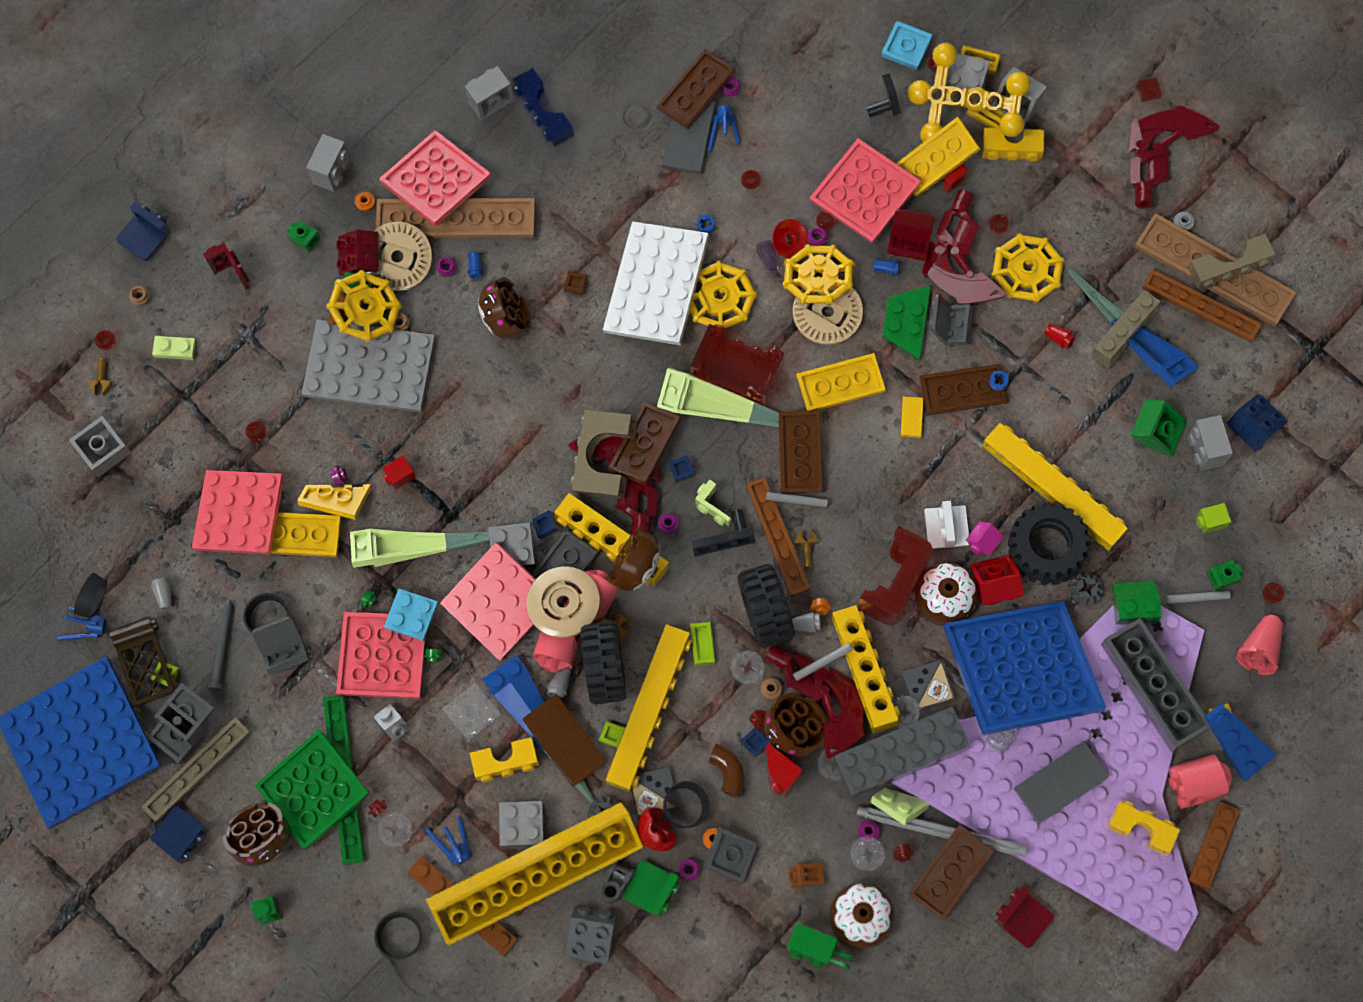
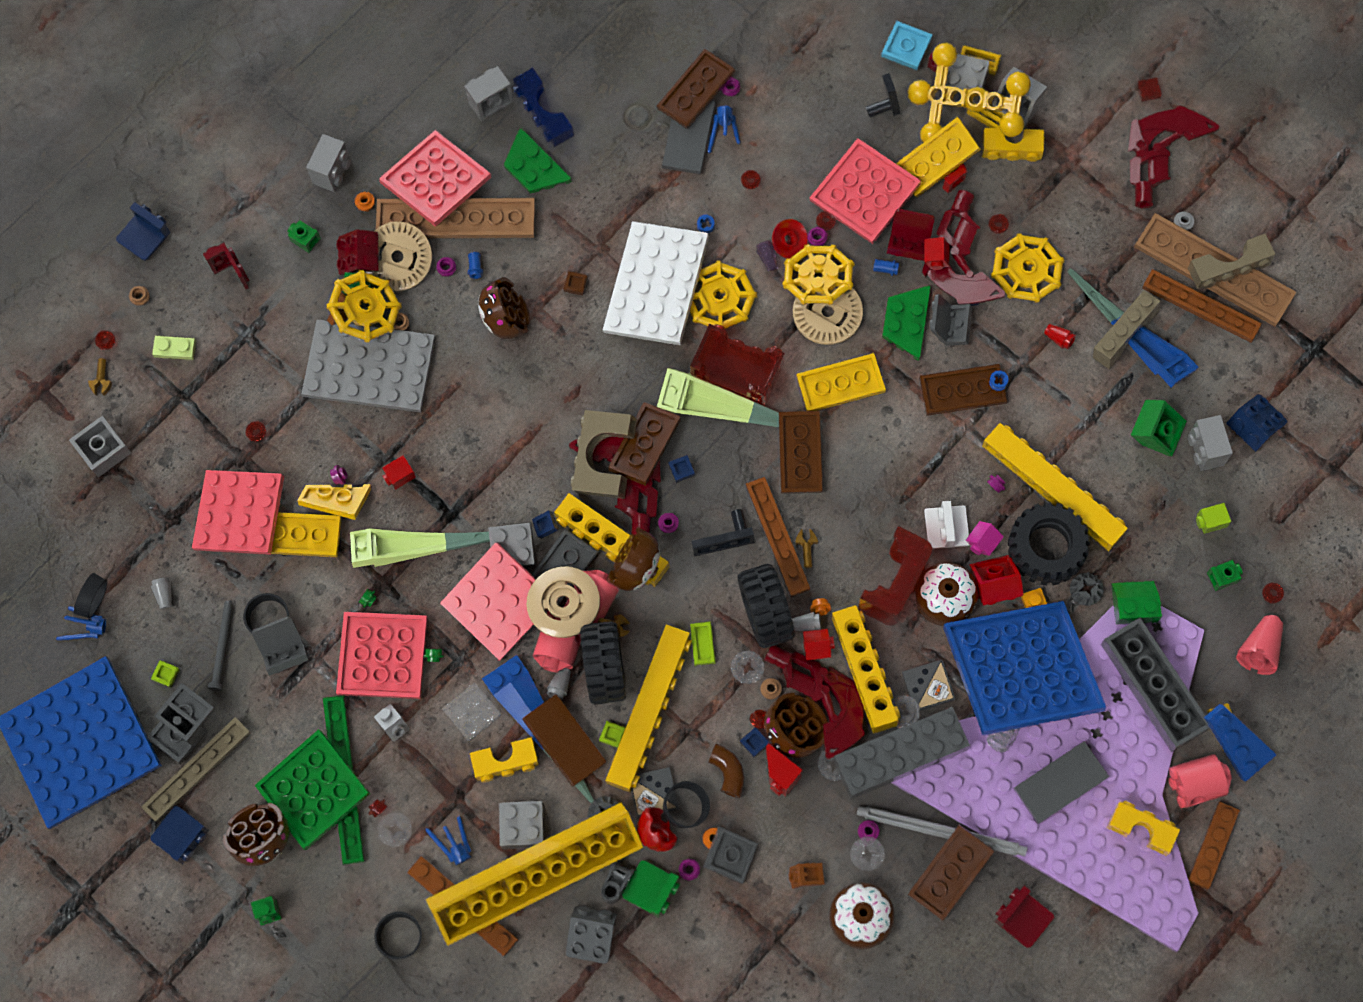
(129, 638): dark brown piece -> none
(411, 615): medium azure plate -> none
(532, 165): none -> green wing
(704, 494): yellowish green bracket -> none
(796, 499): light grey bar -> none
(816, 948): green brick -> none
(817, 644): none -> red brick
(822, 662): light grey bar -> none
(899, 805): yellowish green wing -> none
(903, 853): clear red plate -> none
(911, 417): yellow tile -> none
(936, 253): none -> red brick
(996, 483): none -> magenta plate
(1033, 598): none -> light orange plate
(1194, 597): light grey bar -> none

